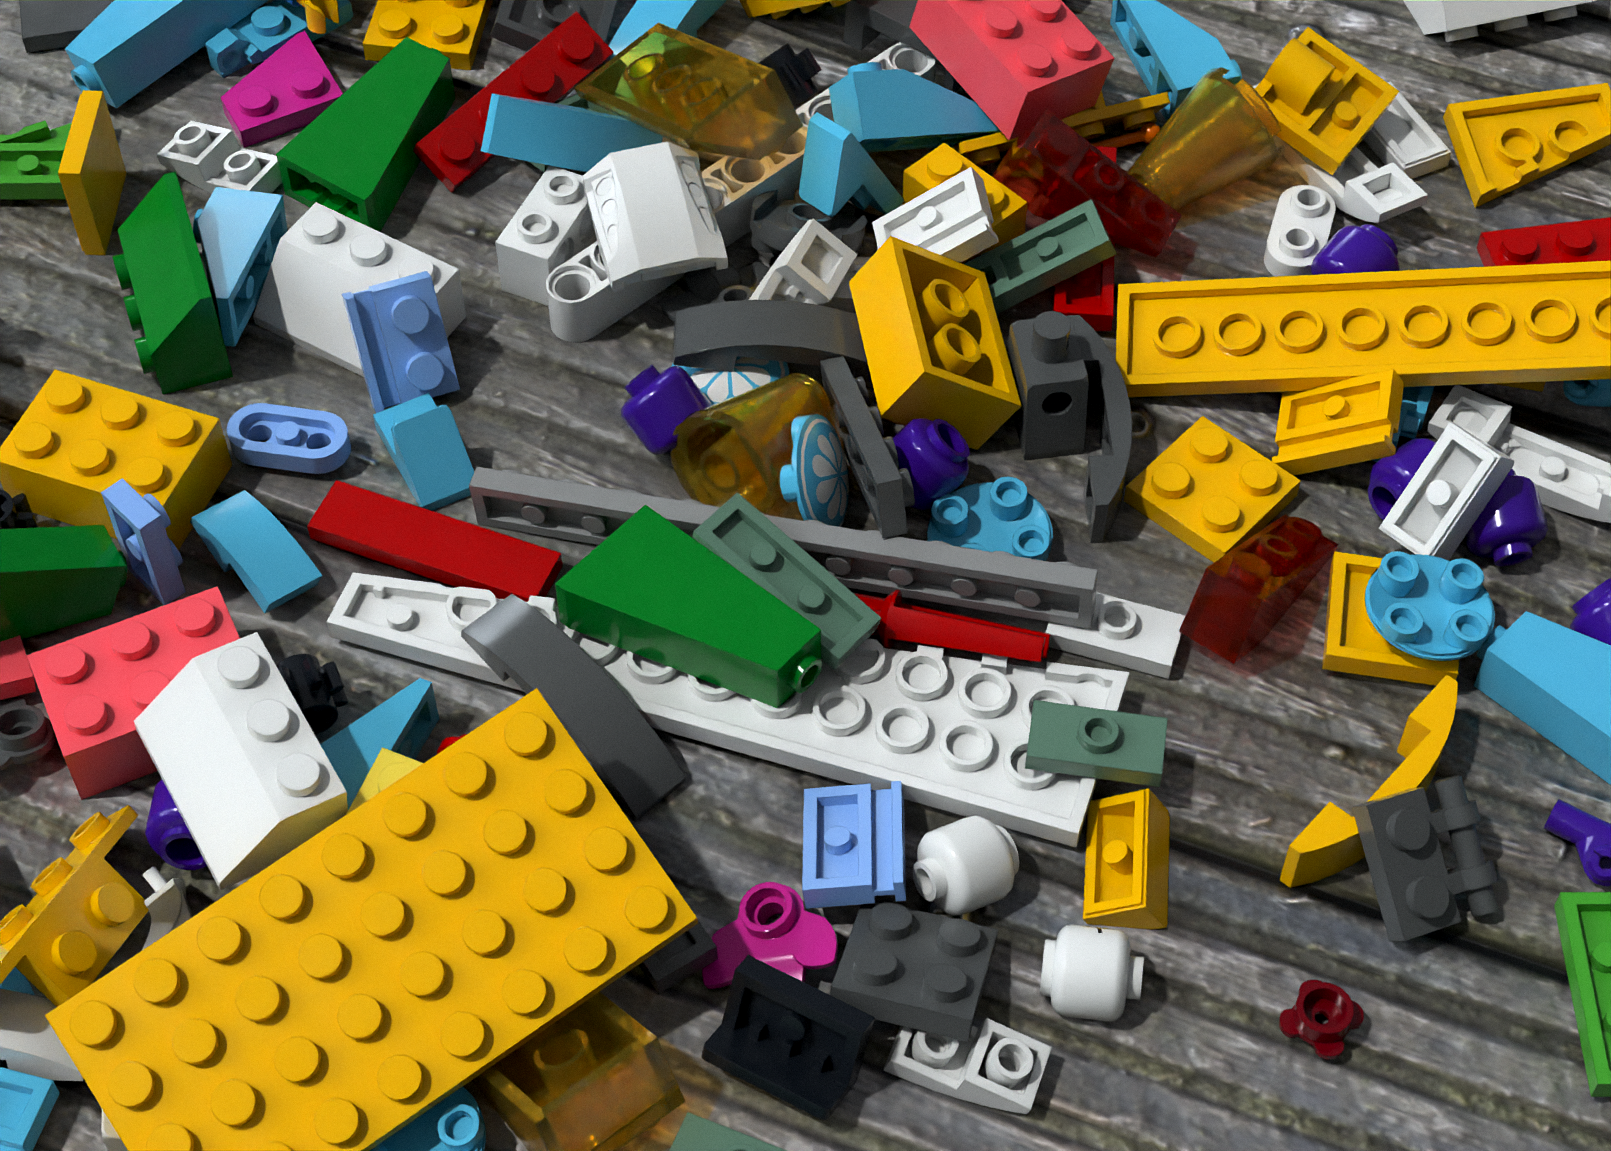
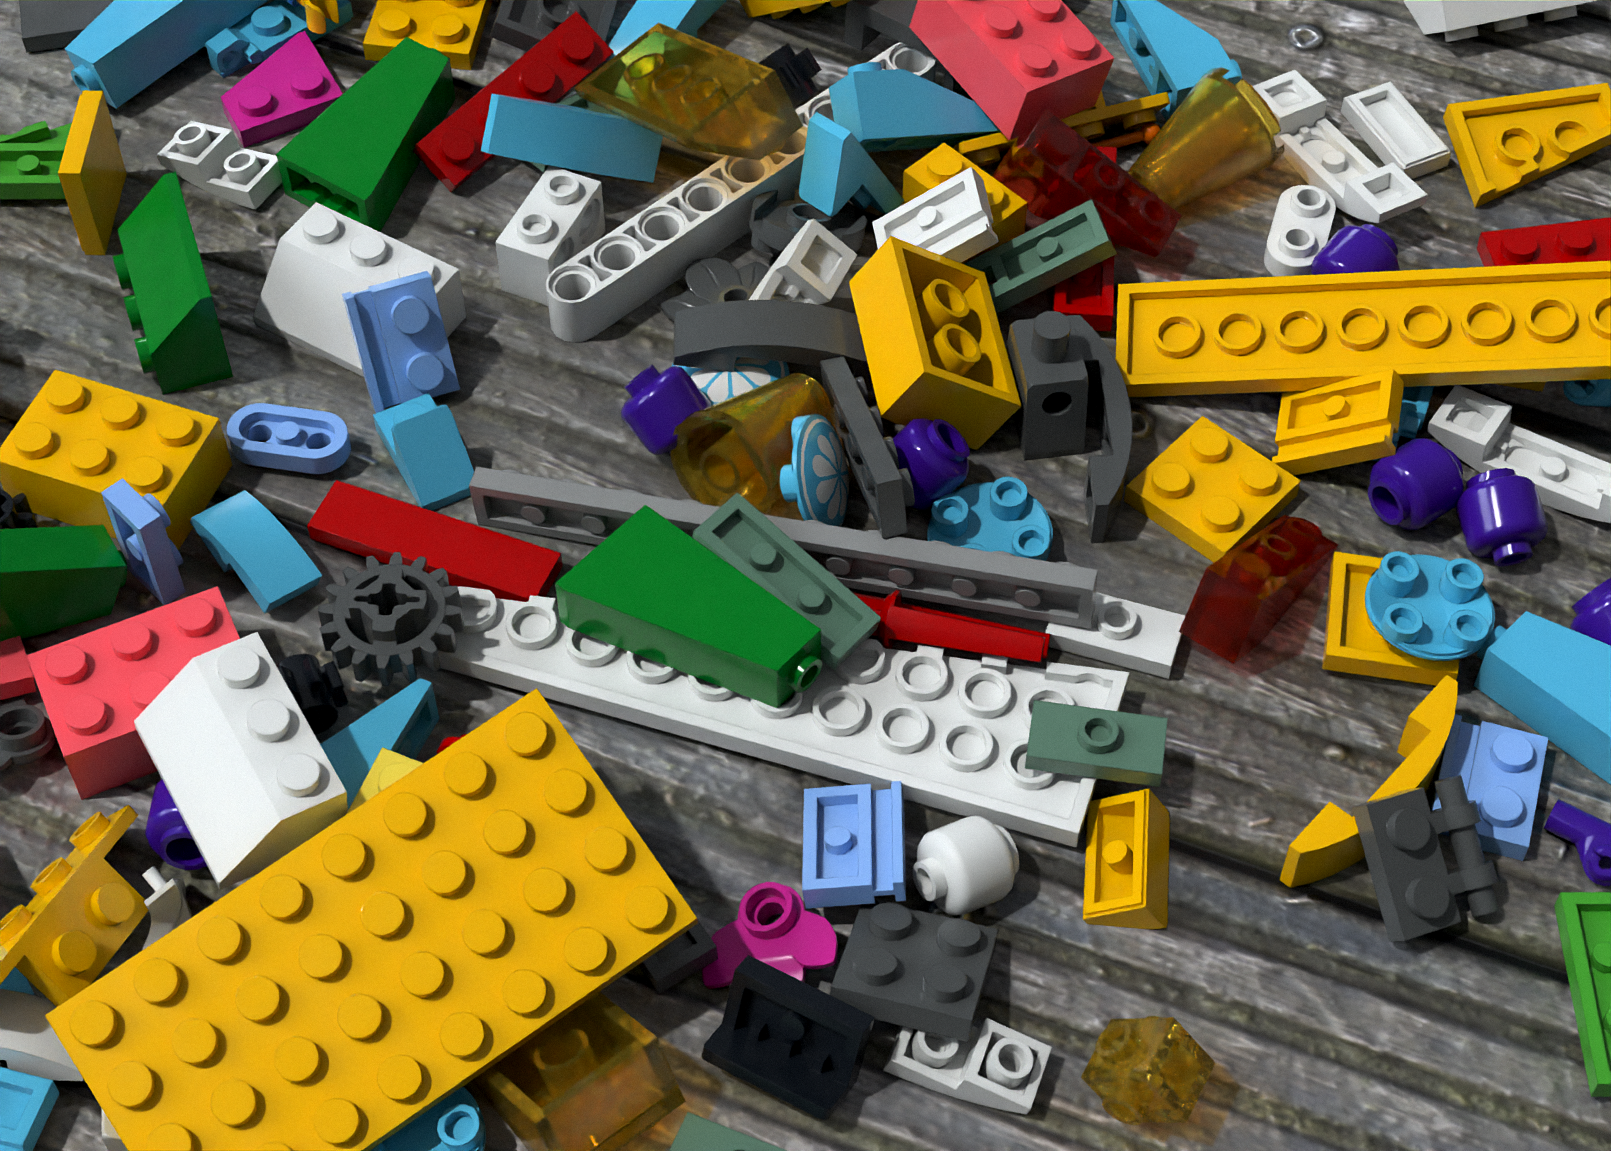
(238, 246): medium azure slope -> none
(391, 618): none -> dark grey gear
(591, 707): dark grey slope -> none
(652, 214): white slope -> none
(1090, 972): white head -> none
(1148, 1070): none -> clear yellow brick
(1323, 99): yellow plate -> none
(1326, 1000): dark red plate -> none
(1447, 494): white slope -> none
(1502, 774): none -> light blue plate

